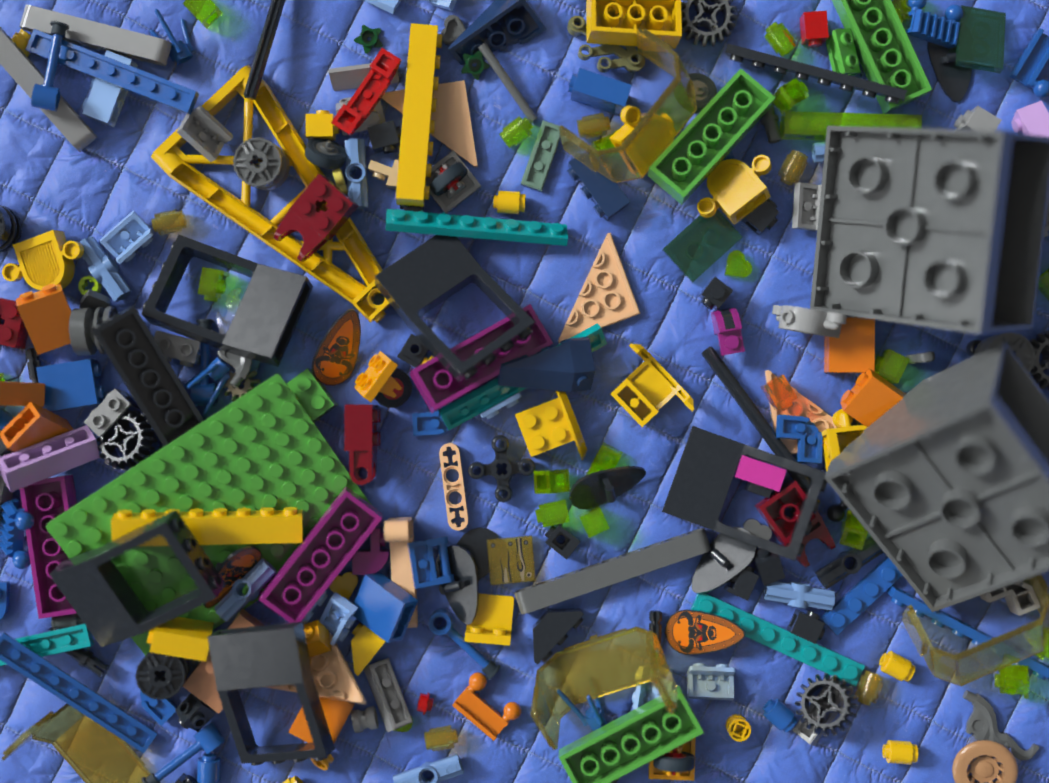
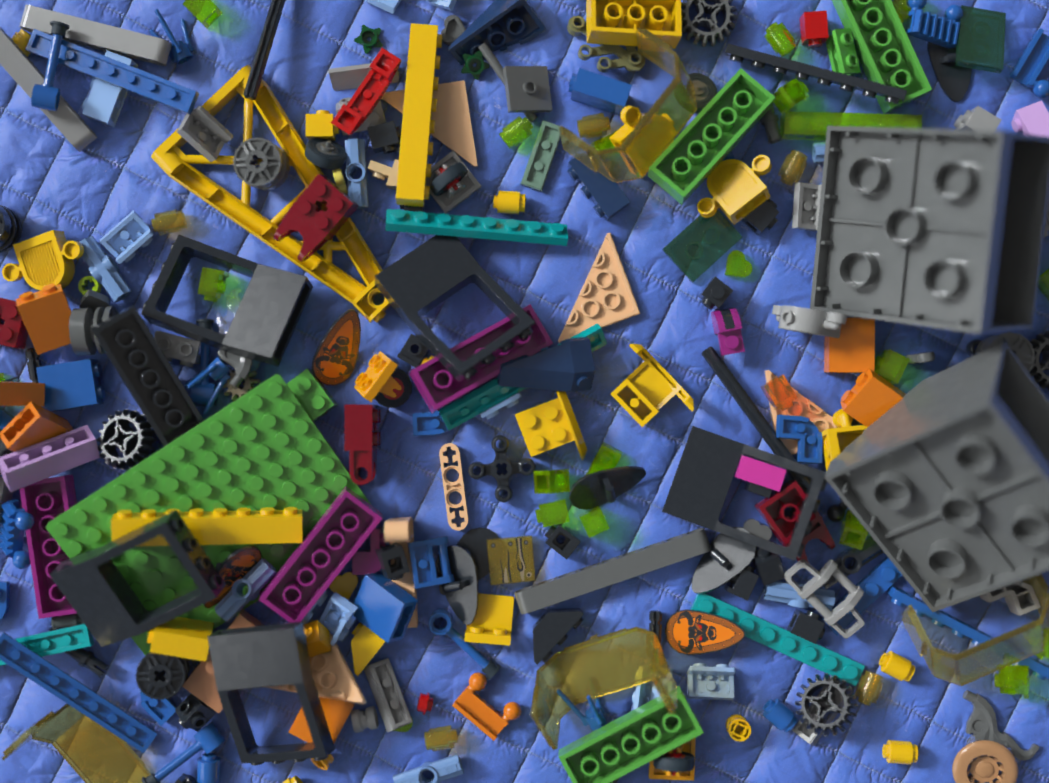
(108, 412): light grey bracket -> none
(400, 564): none -> black brick
(527, 89): none -> dark grey plate
(820, 577): none -> light grey bar

